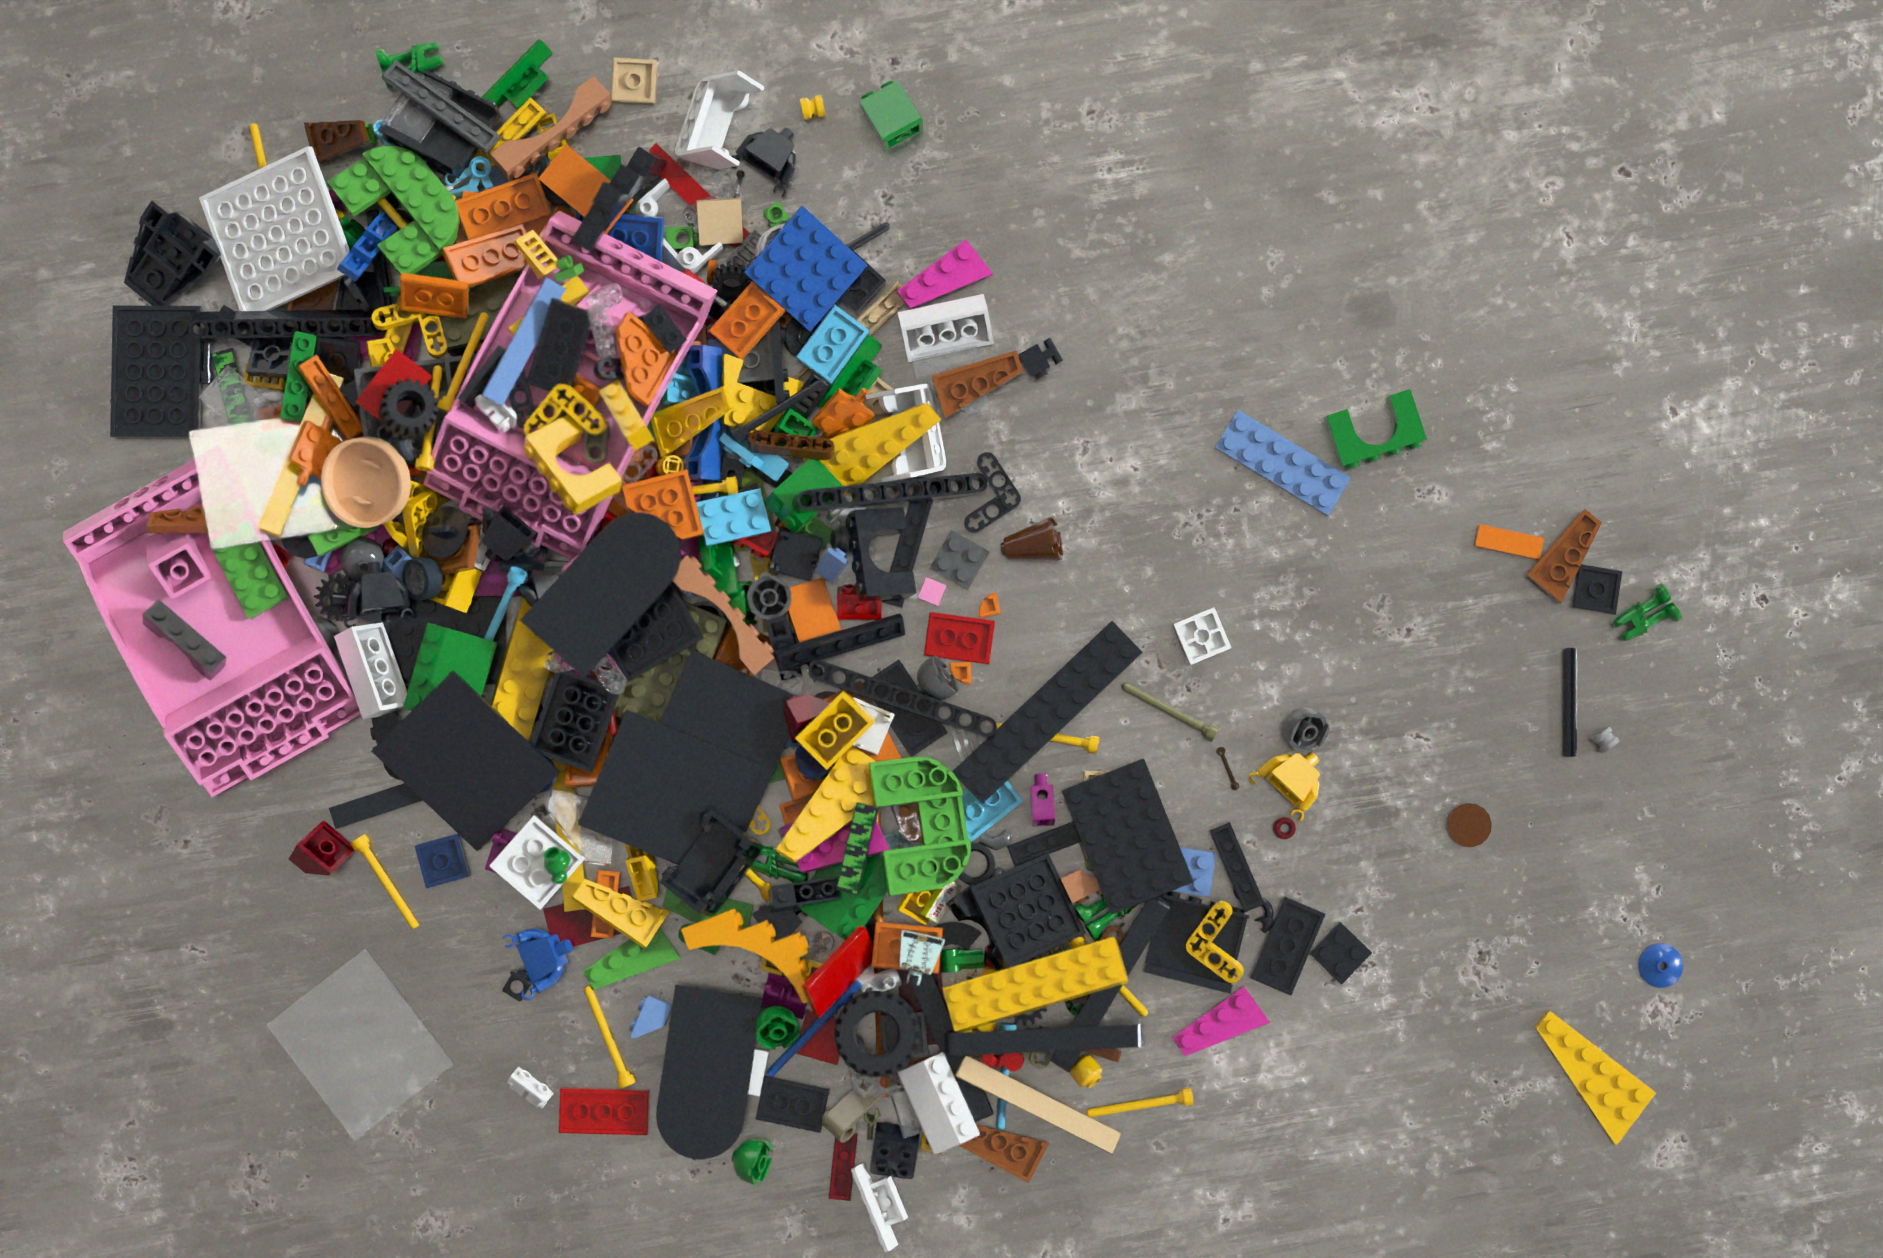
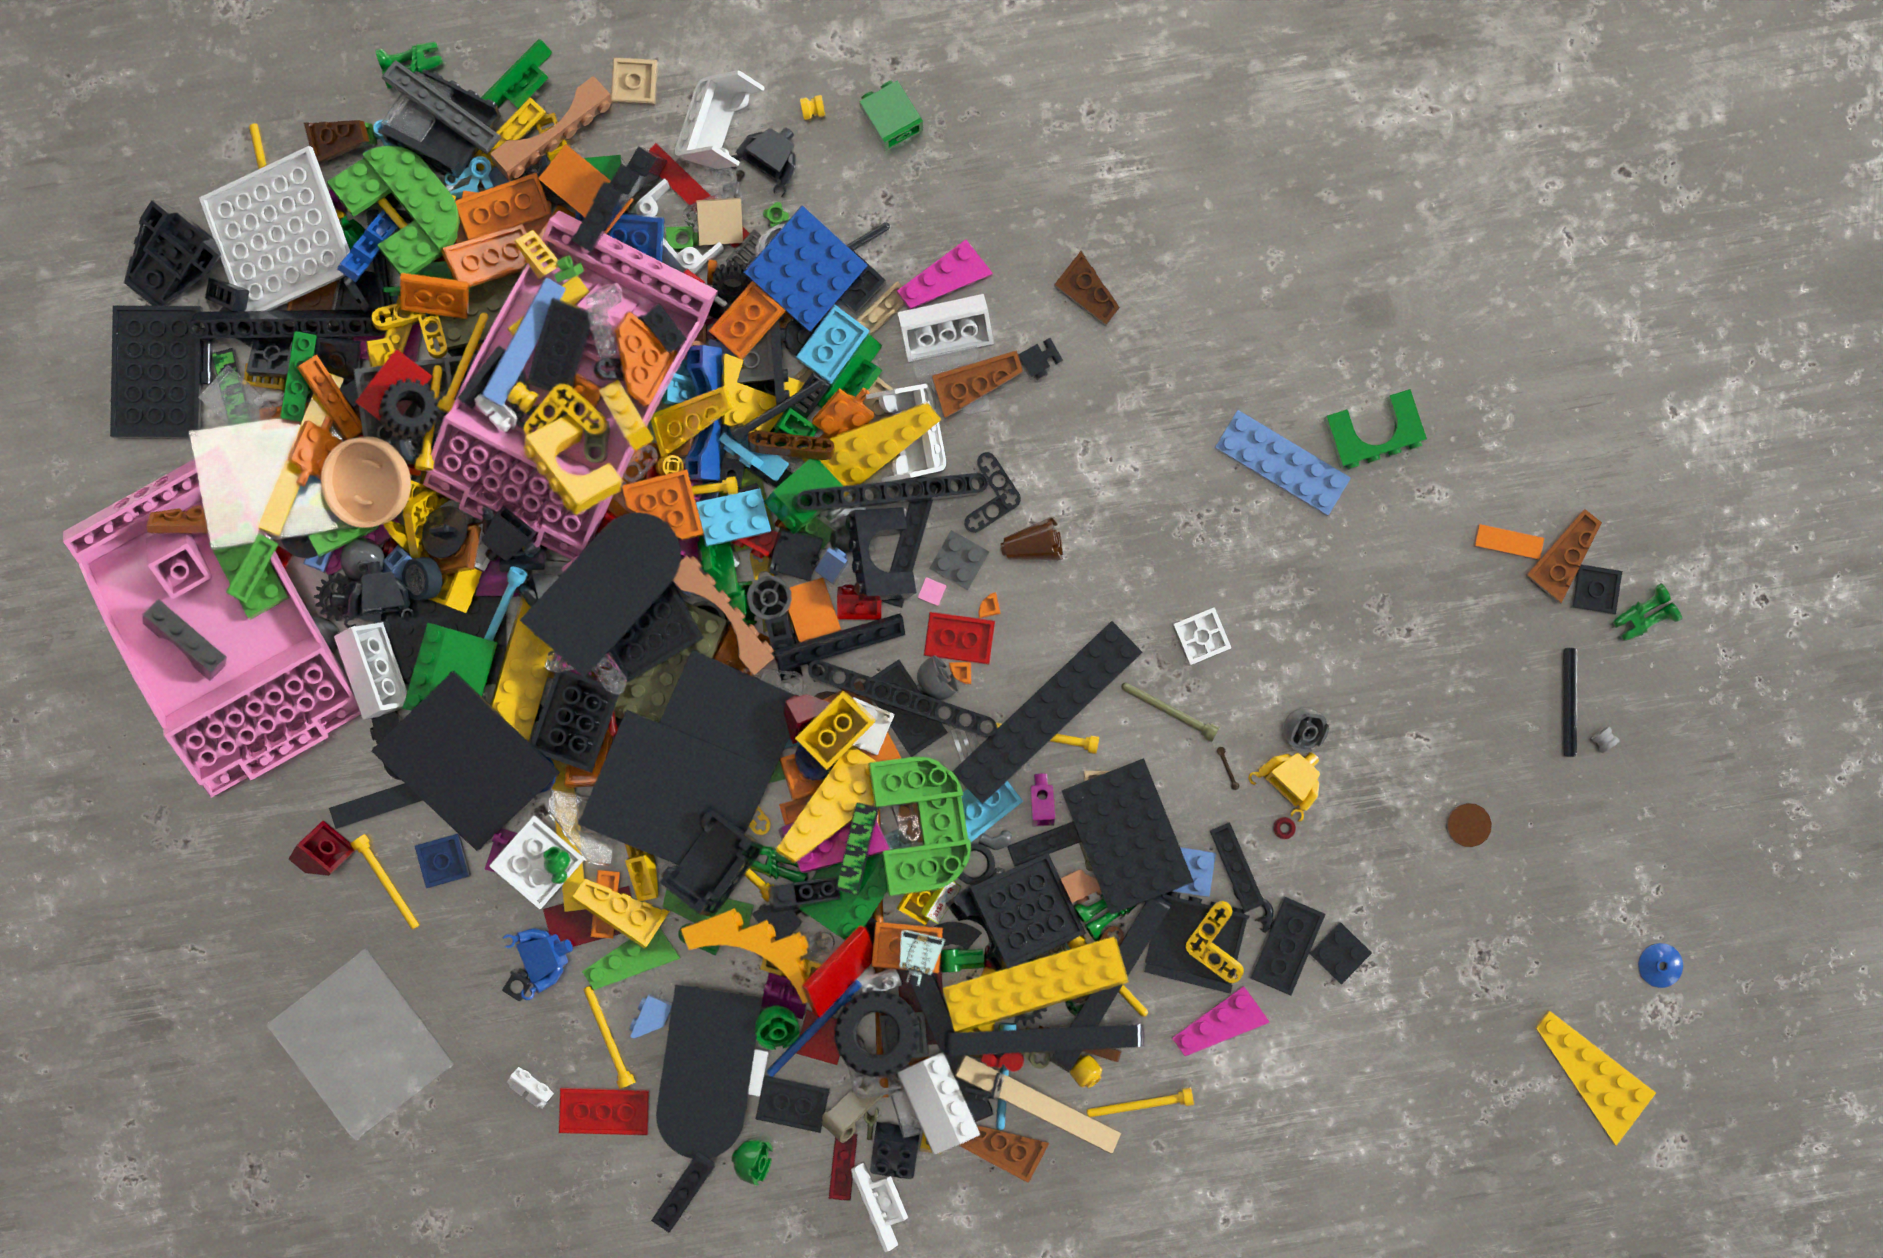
(228, 295): none -> black slope
(252, 568): none -> bright green plate
(522, 397): none -> yellow wheel
(683, 1192): none -> black tile
(983, 1096): none -> black bracket
(1087, 290): none -> reddish brown wing

